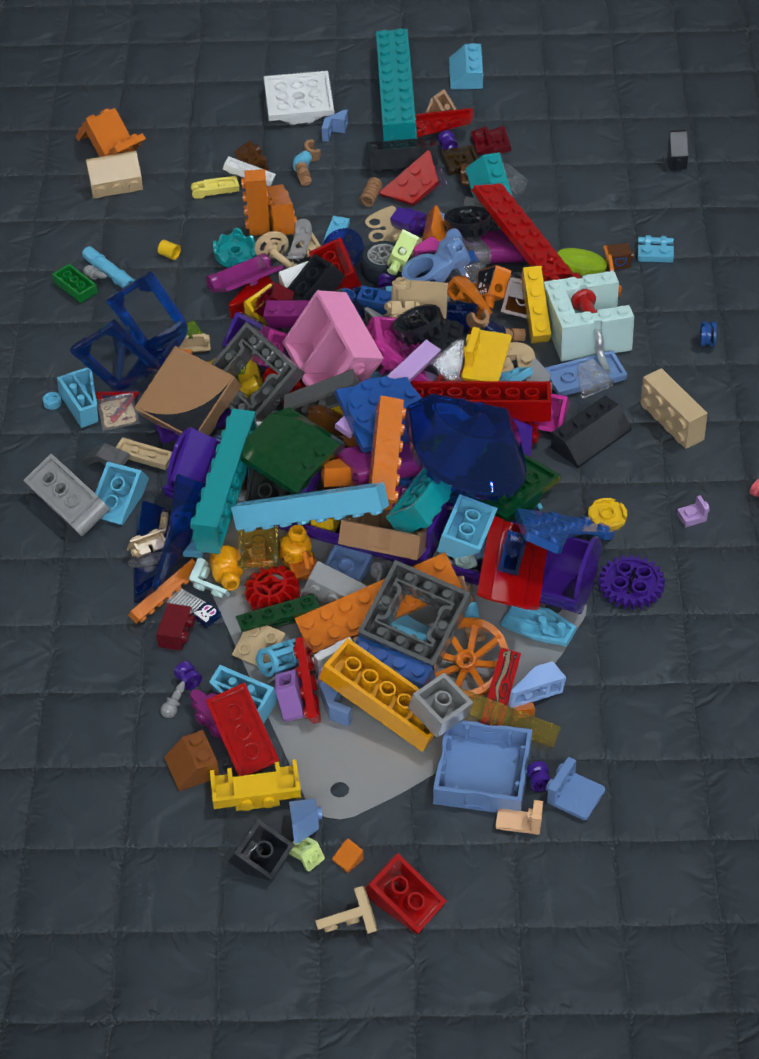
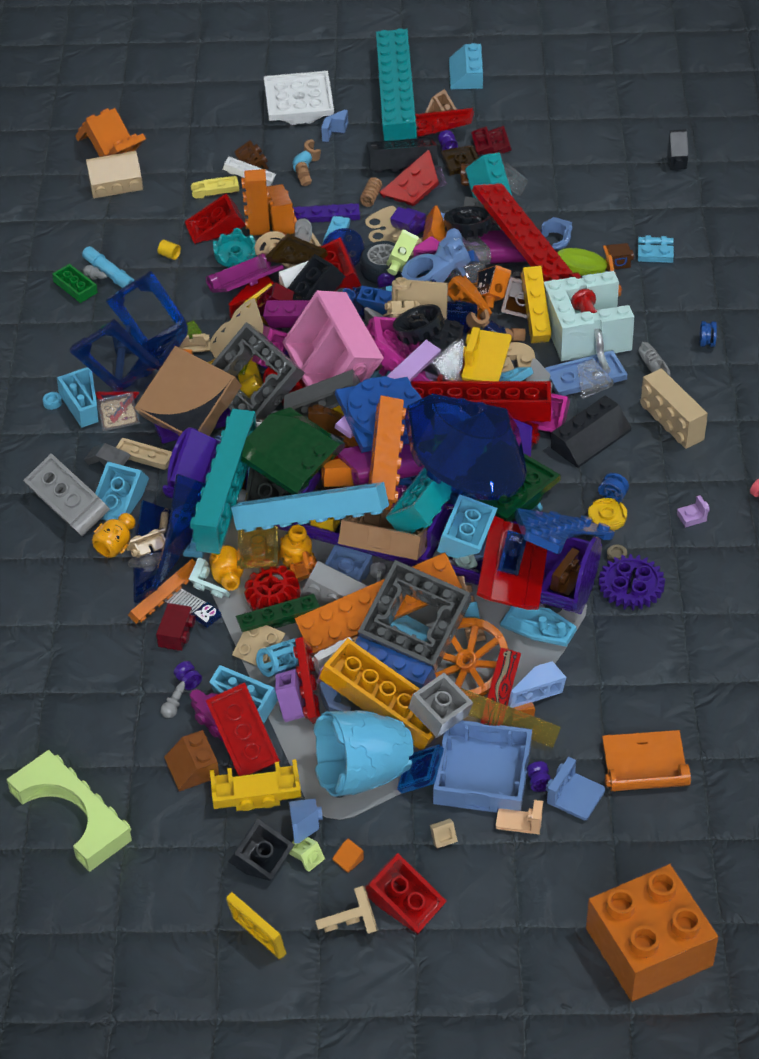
(51, 778): none -> yellowish green arch
(113, 535): none -> light orange piece
(215, 219): none -> red slope
(250, 315): none -> tan piece
(256, 926): none -> yellow tile
(294, 251): none -> dark brown wing
(326, 212): none -> dark purple plate
(360, 751): none -> medium azure piece
(423, 769): none -> clear blue tile
(443, 833): none -> tan tile
(560, 226): none -> medium blue piece
(566, 574): none -> reddish brown bracket
(614, 487): none -> blue wheel
(616, 551): none -> dark tan tile
(645, 761): none -> orange door
(651, 932): none -> orange brick
(652, 358): none -> light grey hinge

